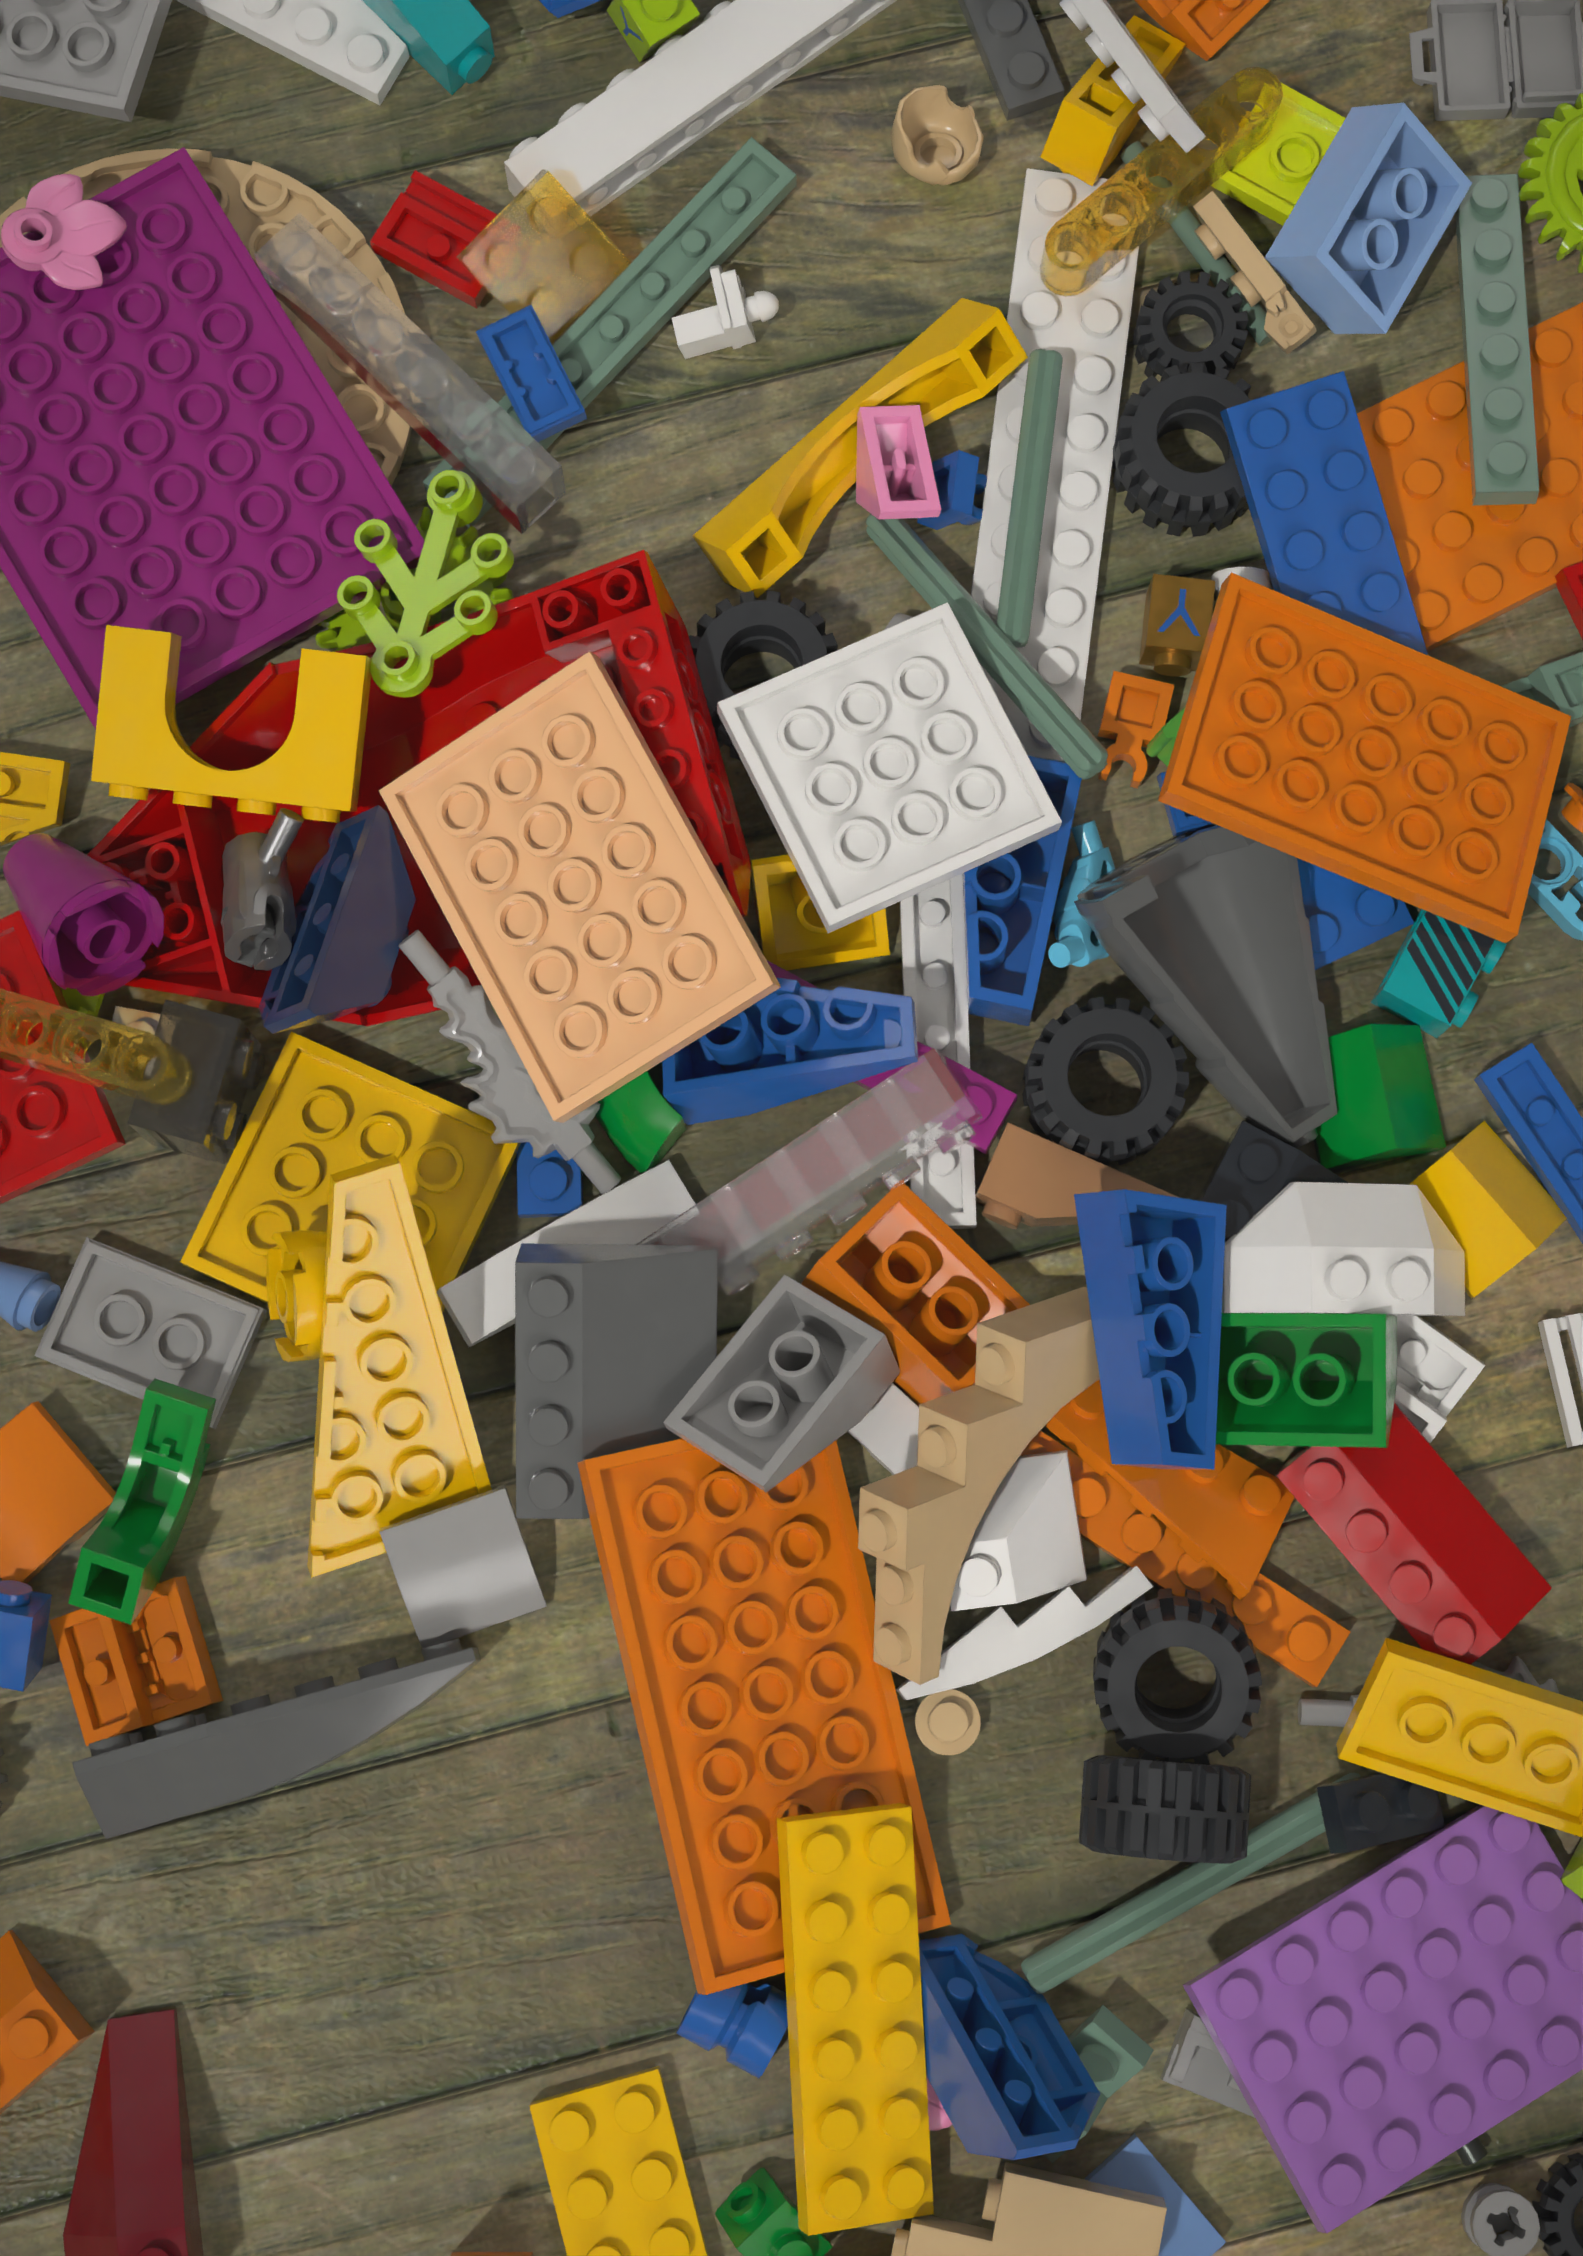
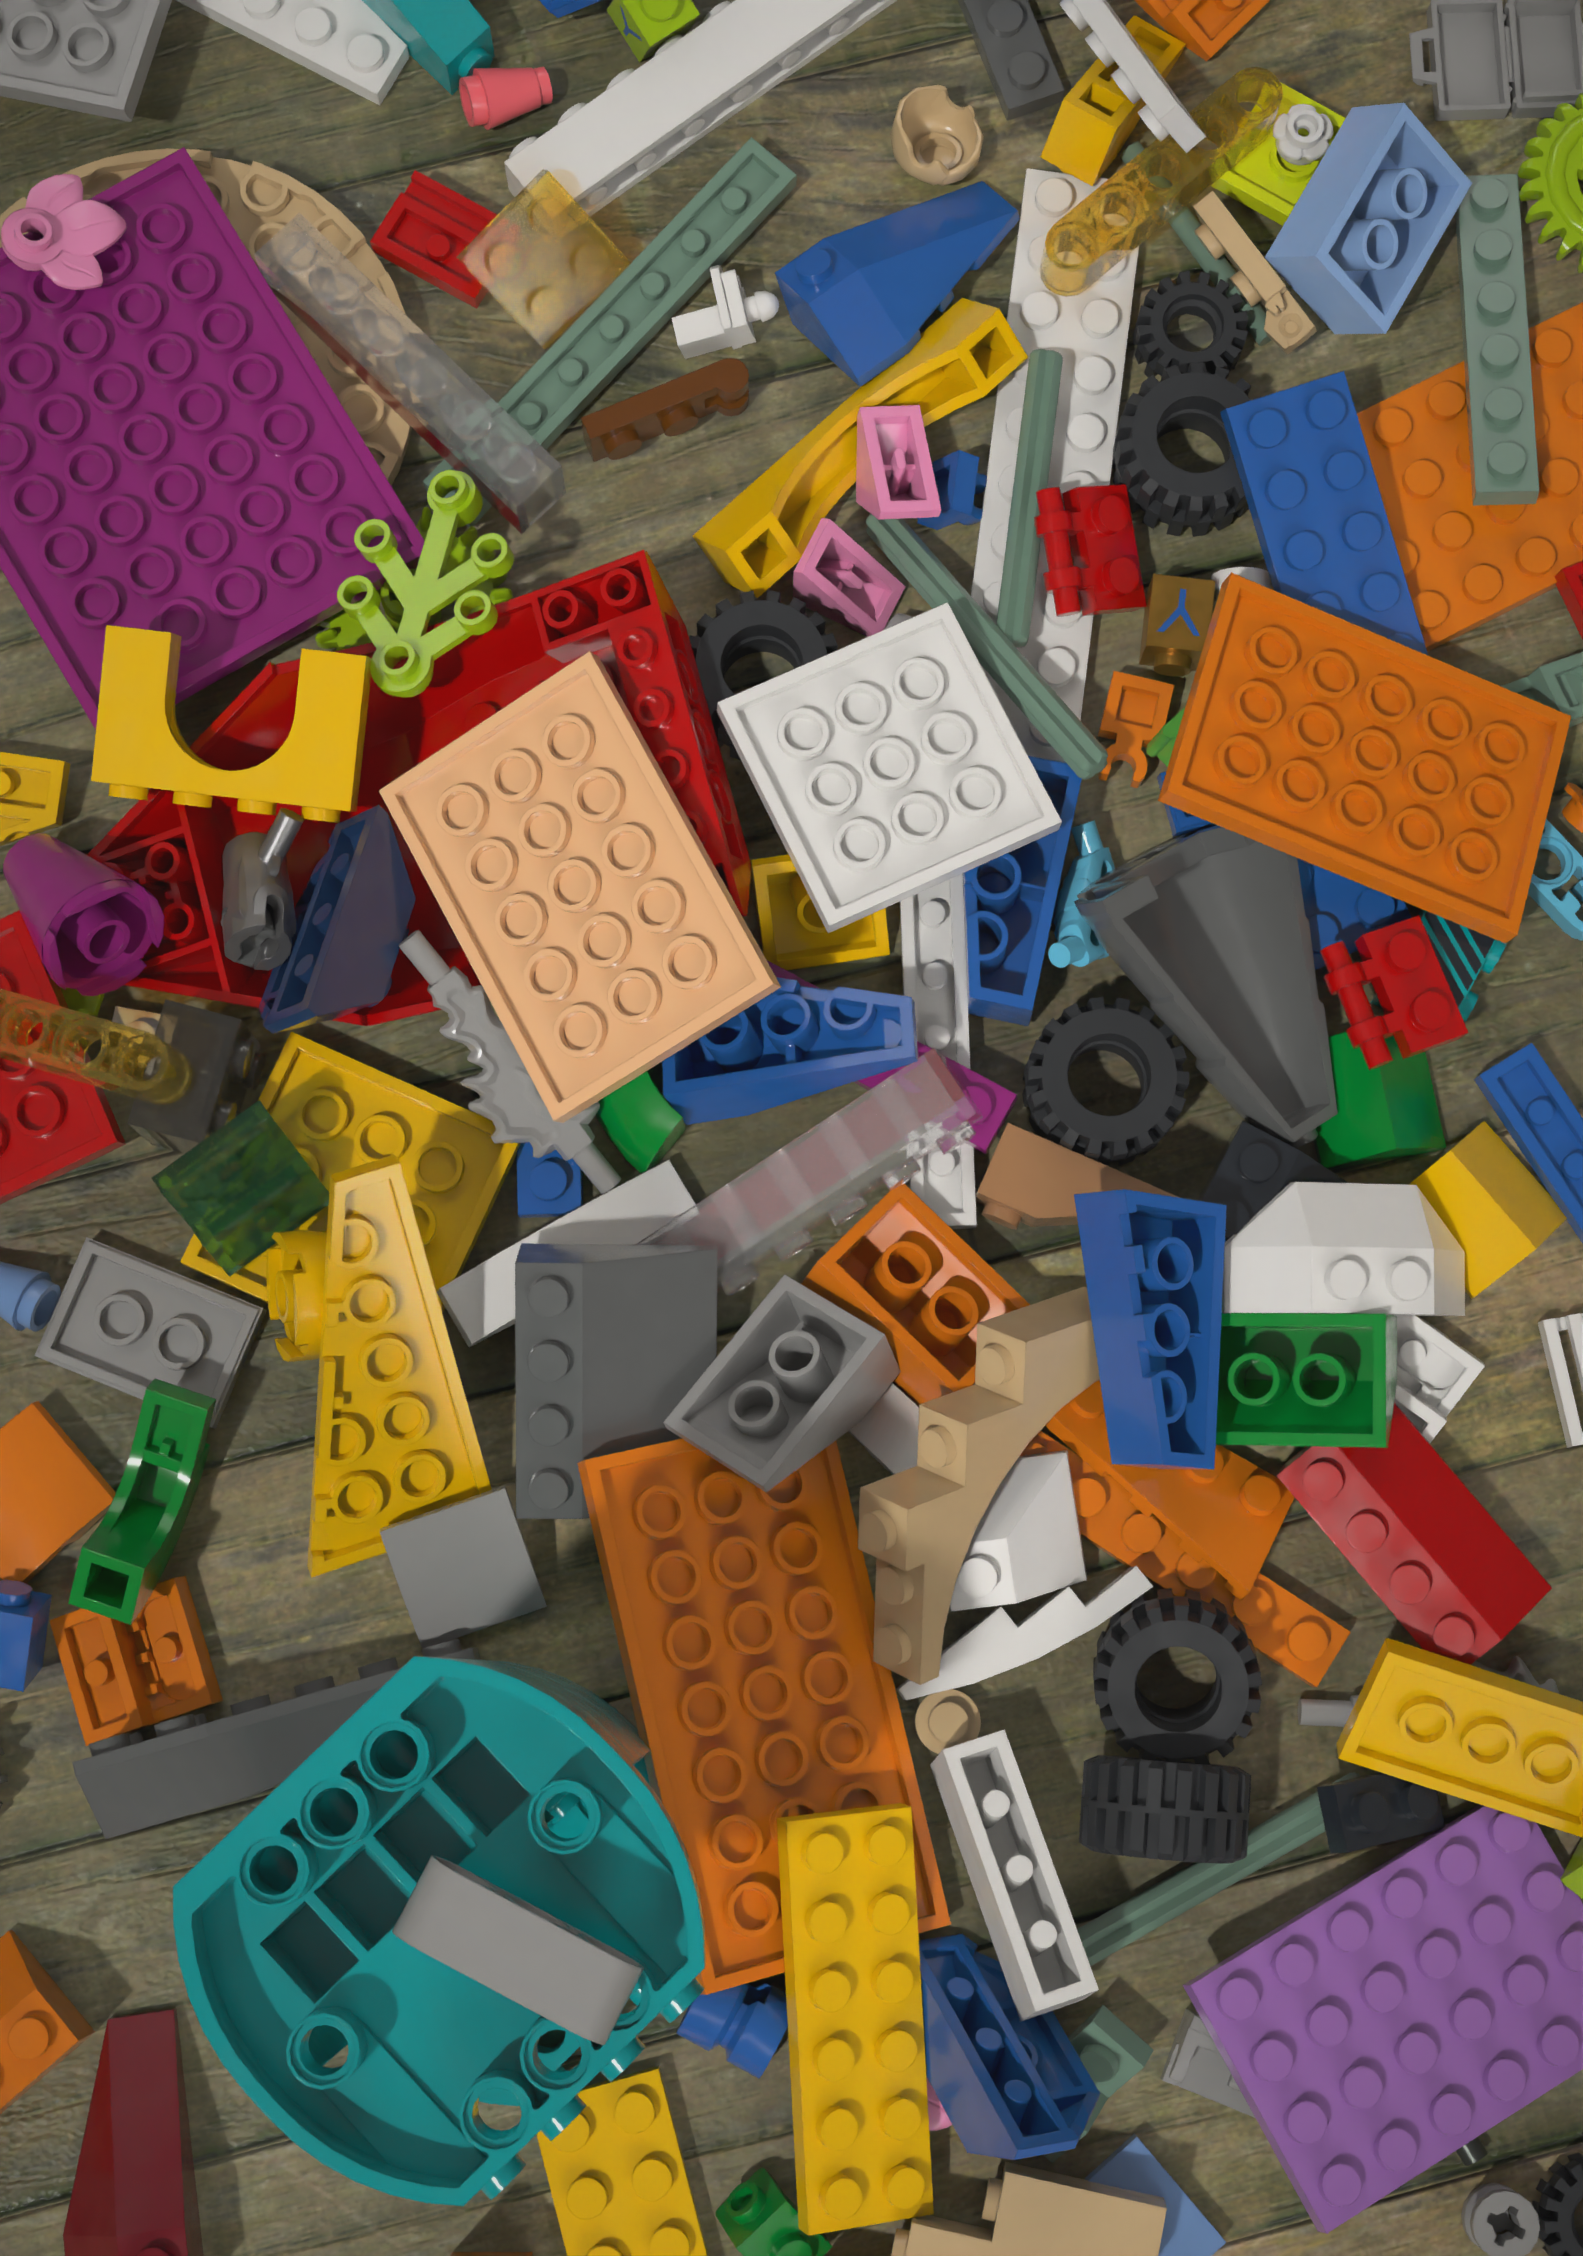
(242, 1188): none -> clear green slope
(299, 1904): none -> teal cylinder
(503, 94): none -> coral cone
(518, 1950): none -> light grey beam
(531, 374): blue plate -> none
(667, 409): none -> reddish brown plate
(845, 581): none -> bright pink slope
(879, 282): none -> blue wedge
(1013, 1875): none -> white brick
(1102, 550): none -> red plate
(1297, 148): none -> white plate
(1408, 986): none -> red plate

